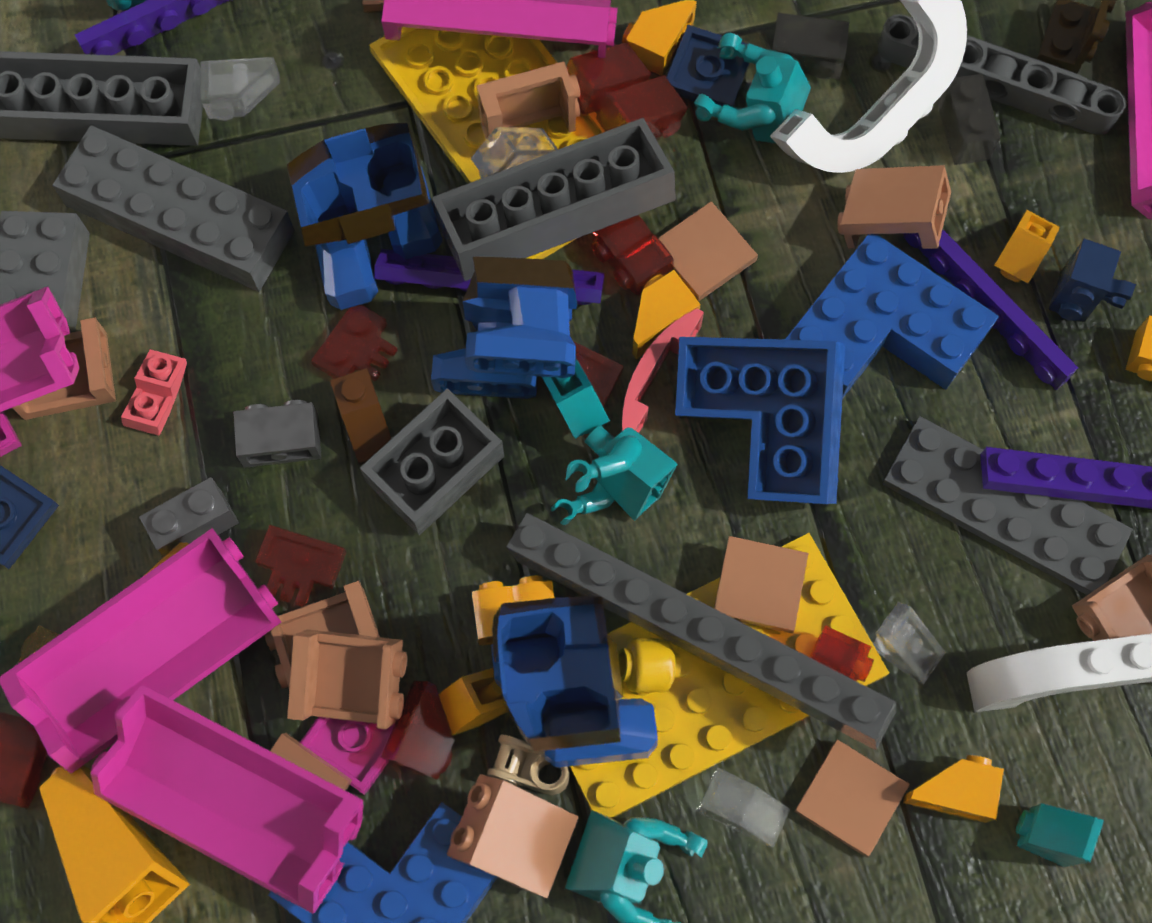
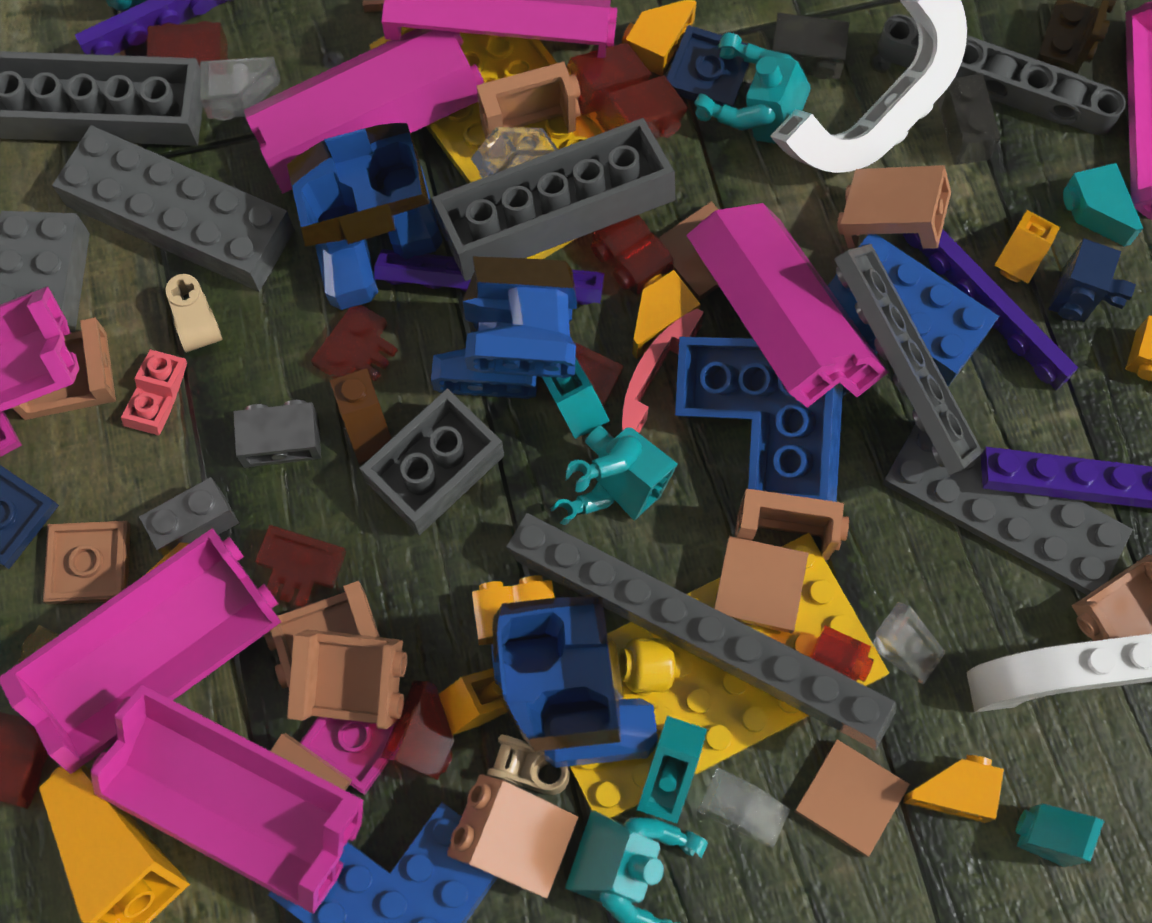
(86, 562): none -> nougat tile
(192, 317): none -> tan piece
(200, 41): none -> clear red brick
(394, 83): none -> dark pink panel
(672, 769): none -> teal slope
(785, 303): none -> dark pink panel
(792, 515): none -> nougat panel
(913, 365): none -> dark grey plate
(1103, 204): none -> teal slope

